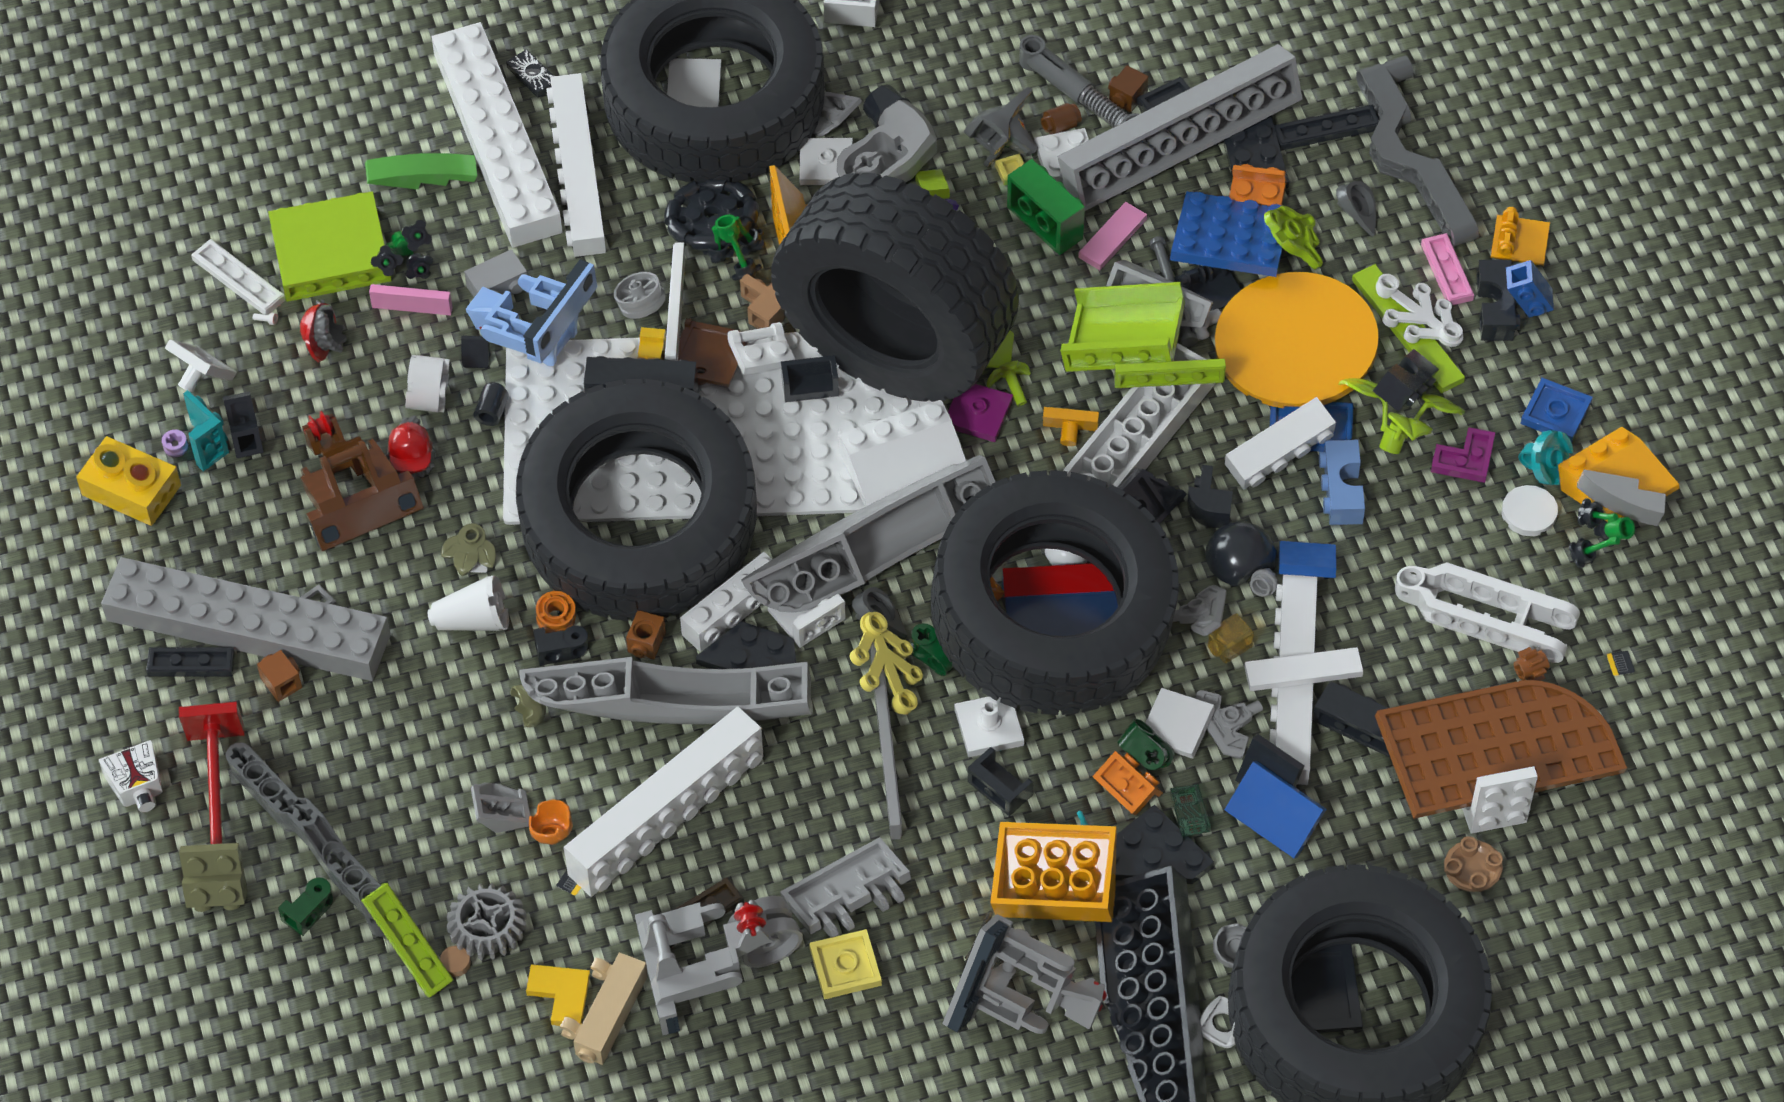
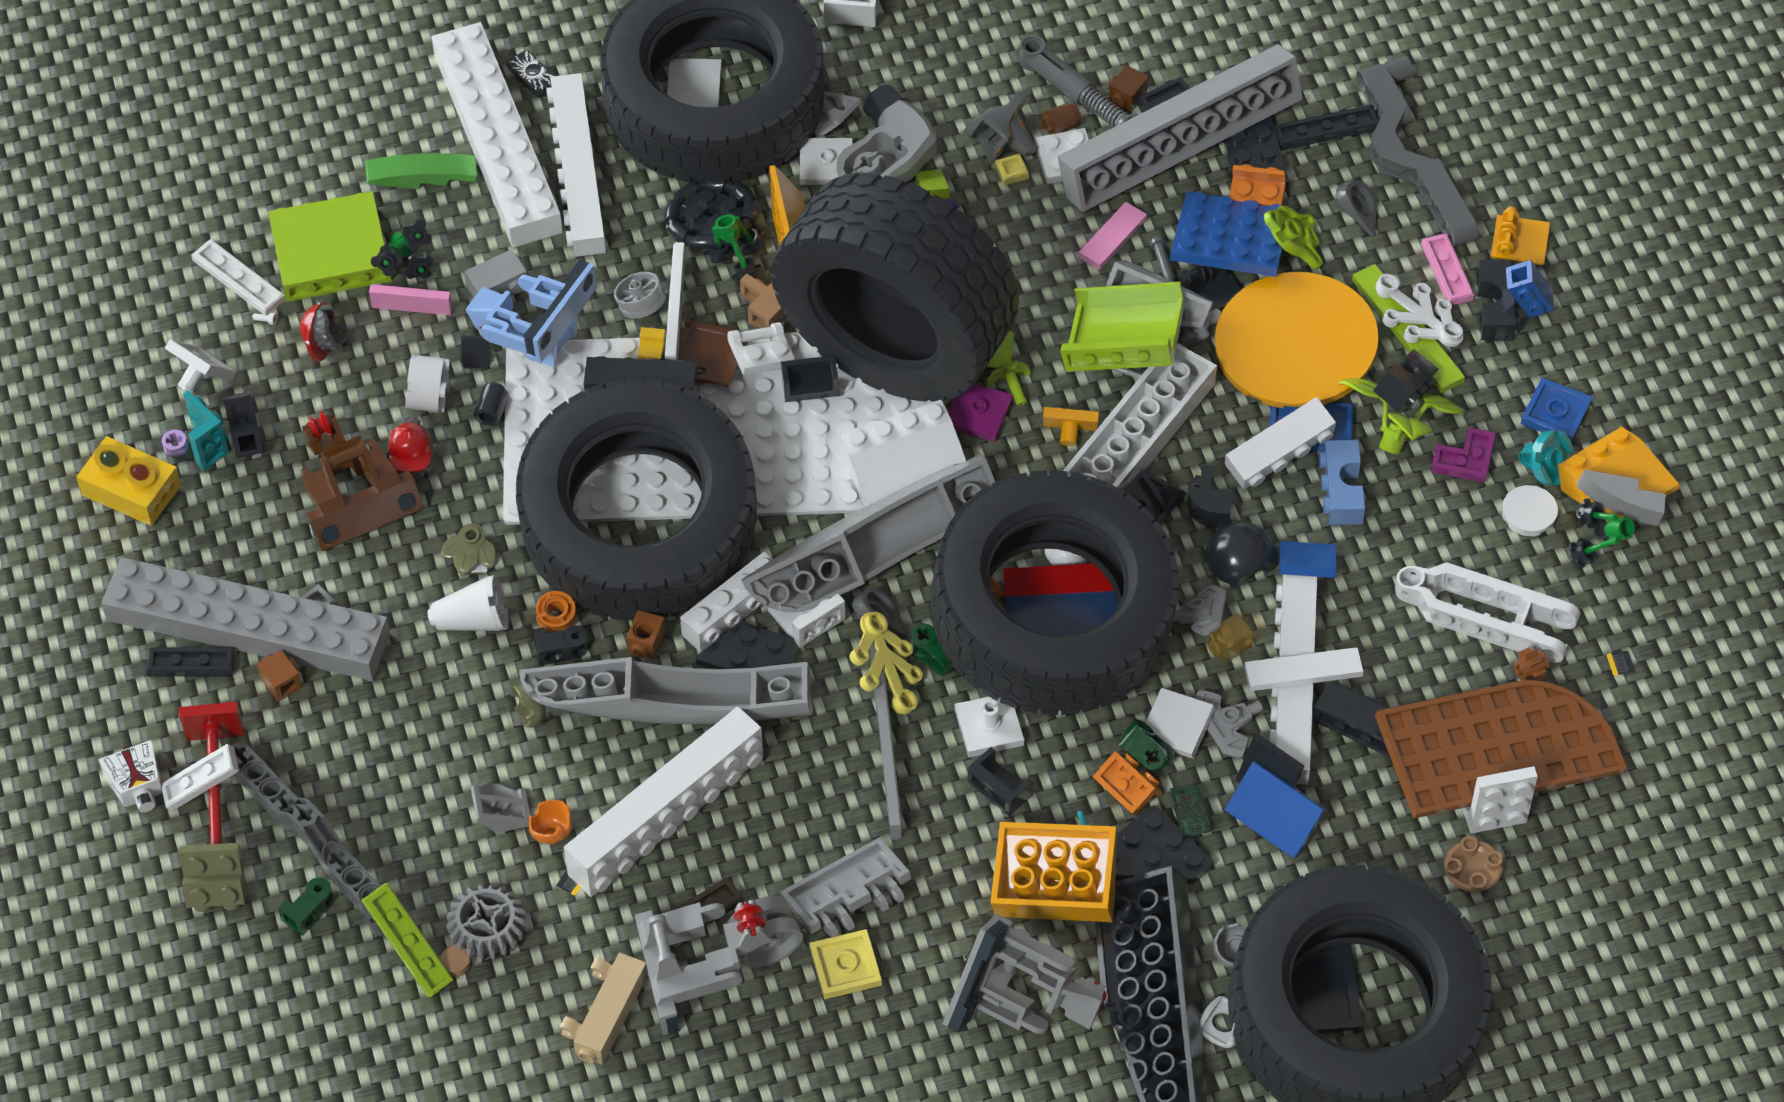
(200, 777): none -> white tile
(565, 985): yellow tile -> none
(1045, 206): green brick -> none
(1169, 373): lime tile -> none
(1263, 582): light grey plate -> none

